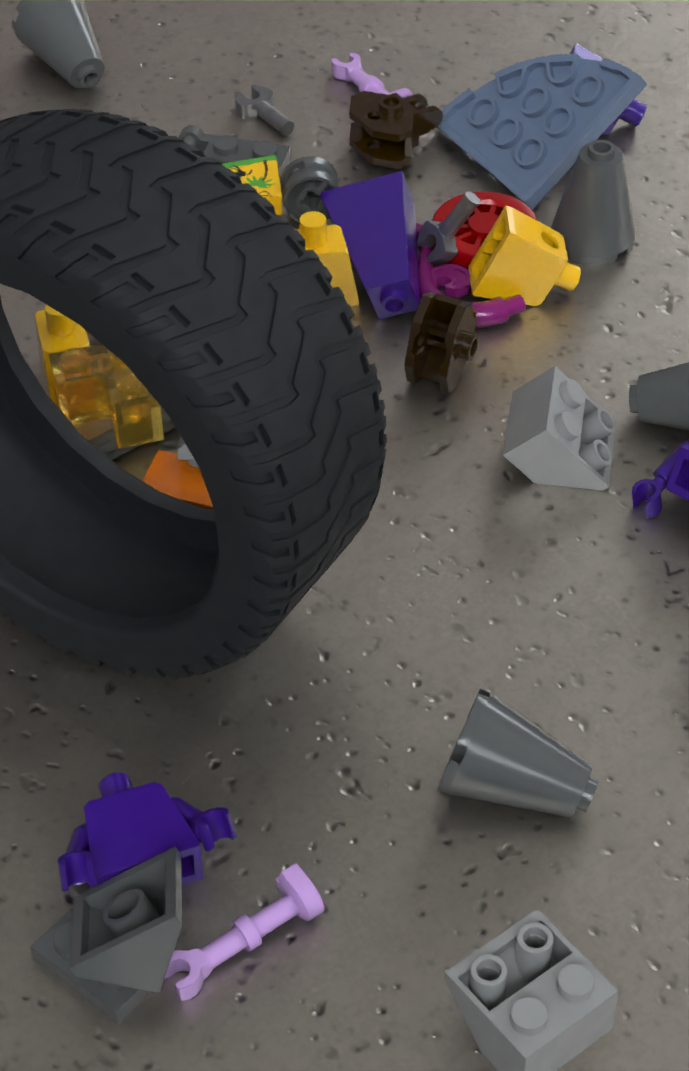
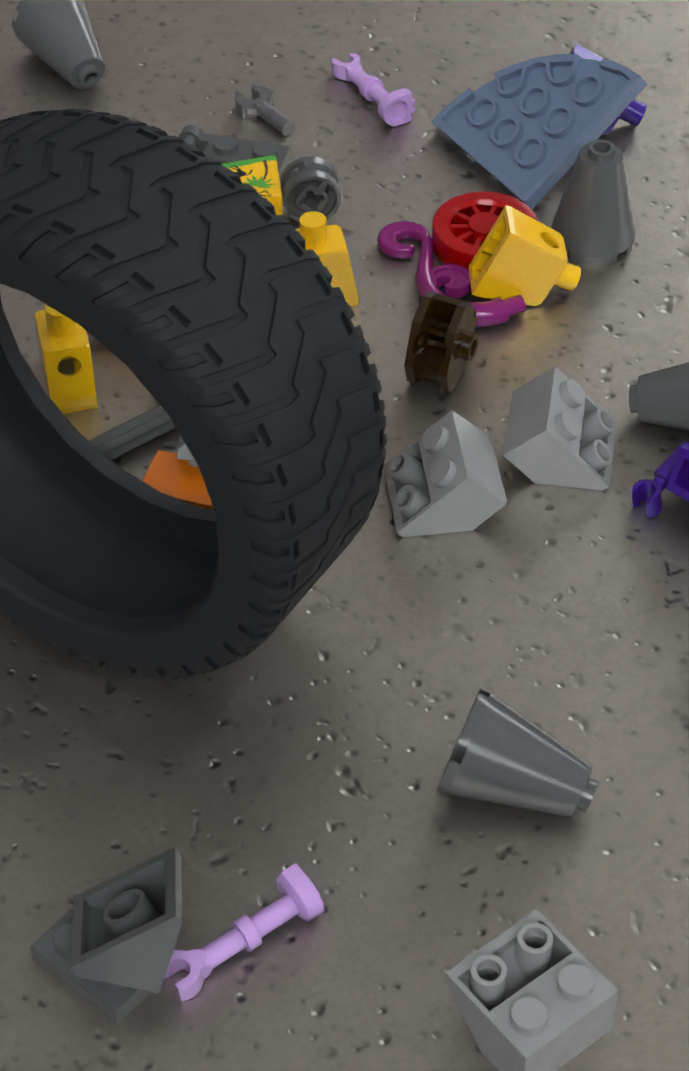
(99, 386): clear yellow brick -> none
(136, 826): dark purple torso -> none
(380, 239): dark purple slope -> none
(391, 124): dark brown hinge -> none
(443, 233): flat silver bar -> none
(444, 480): none -> light grey slope

